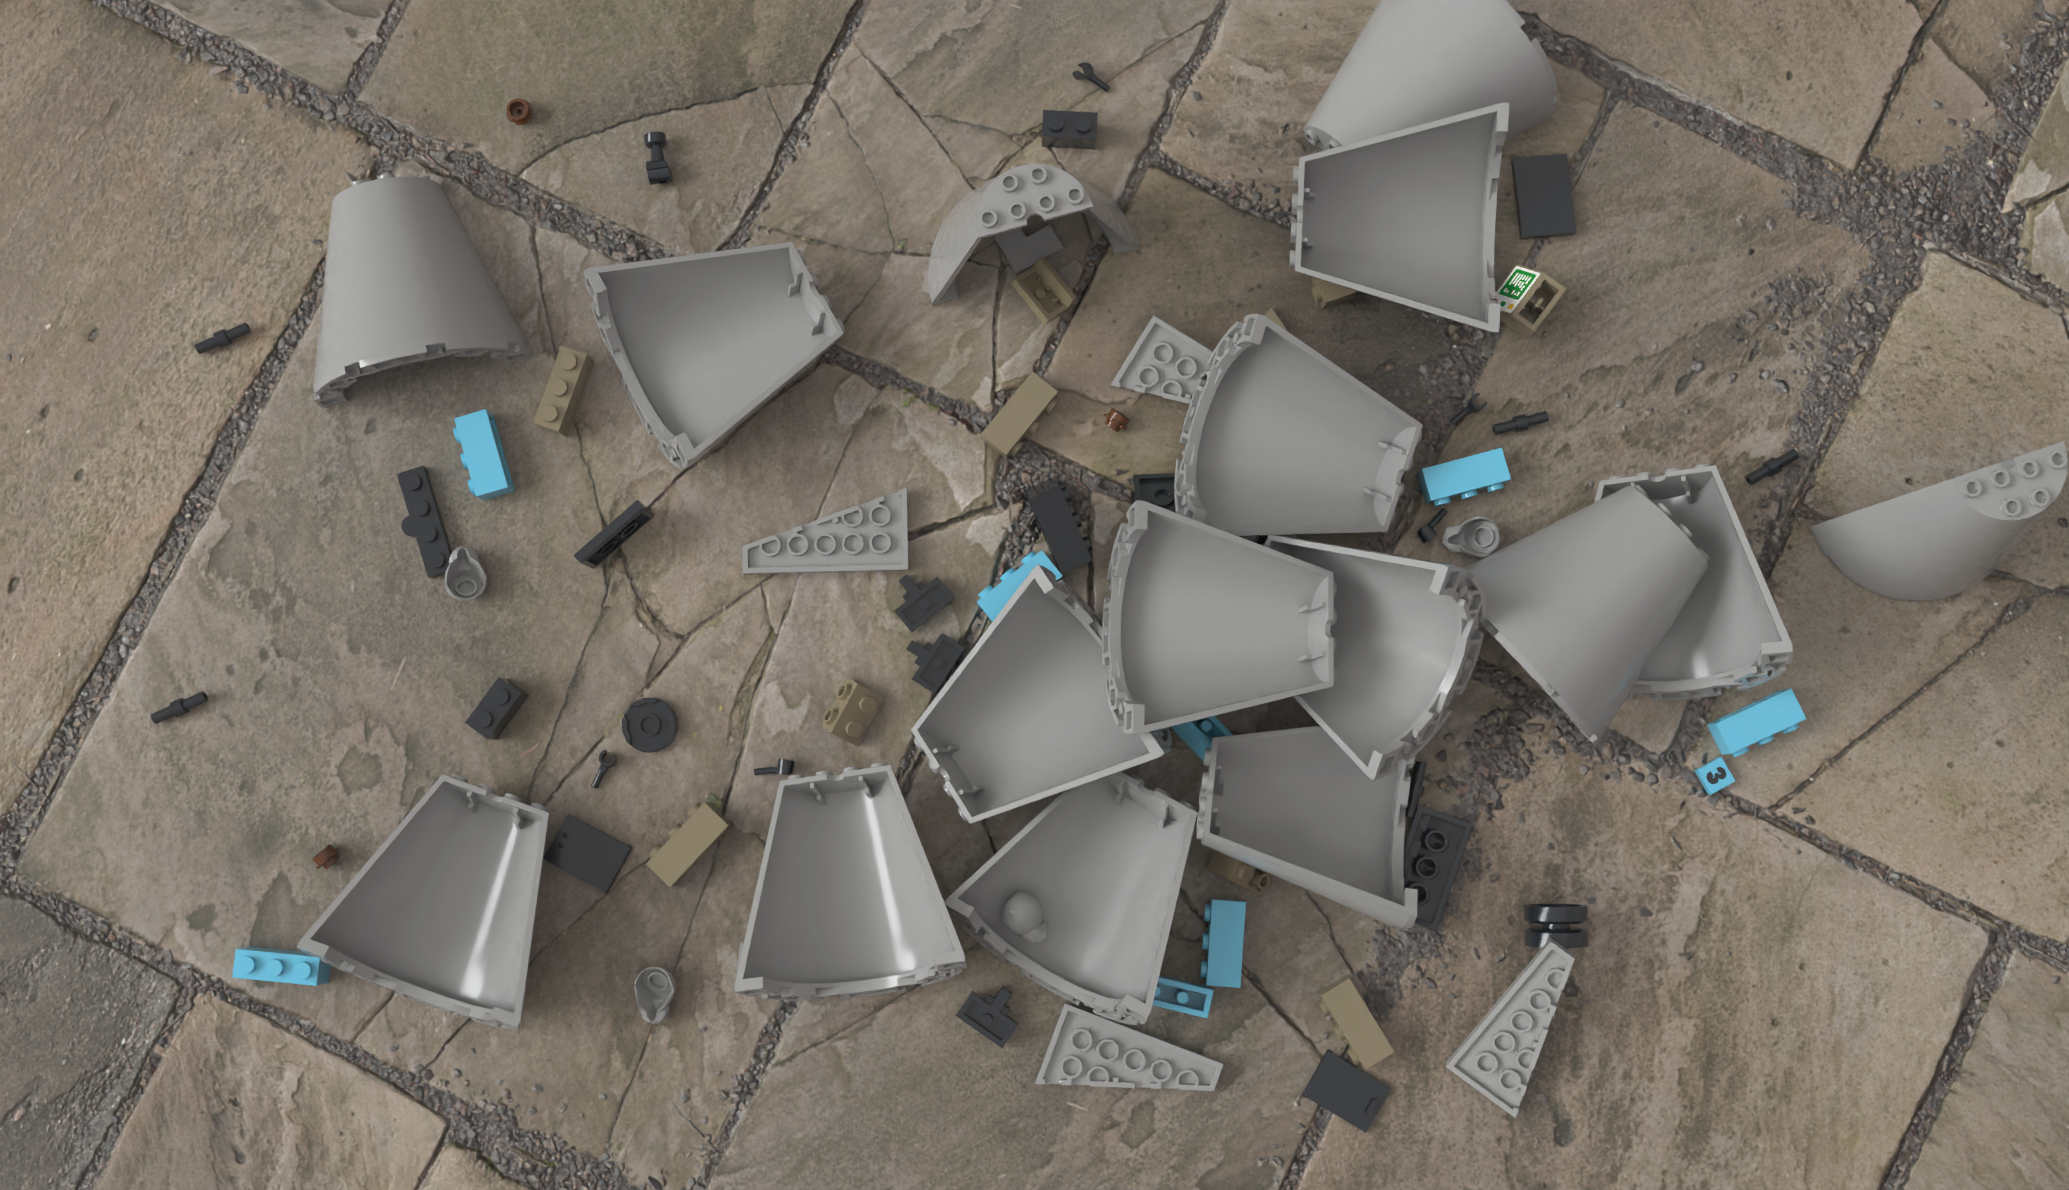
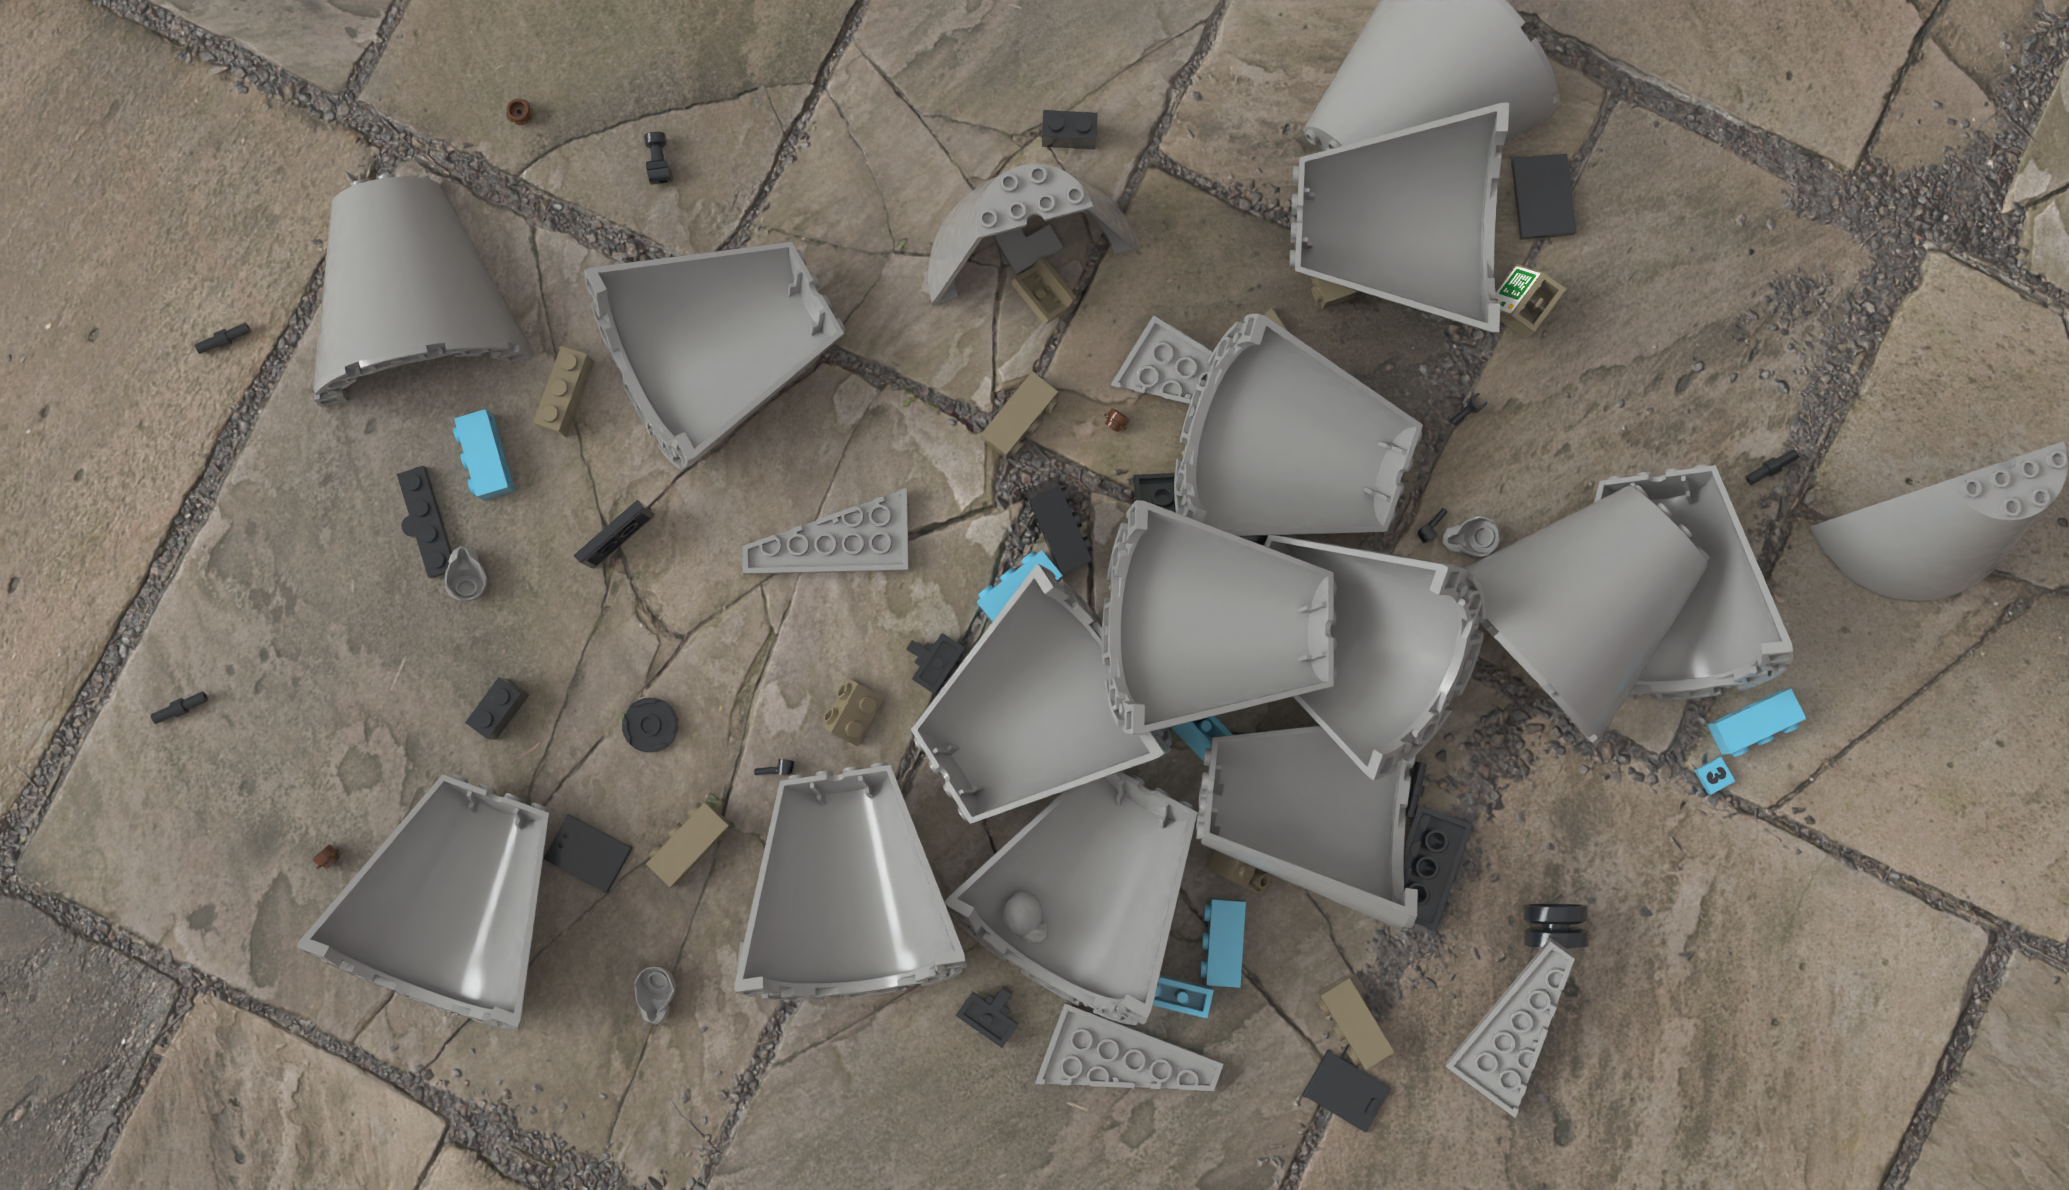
(279, 966): medium azure brick -> none
(603, 768): black hand -> none
(922, 601): black hinge -> none
(1088, 74): black hand -> none
(1464, 477): medium azure brick -> none
(1520, 423): black bar -> none

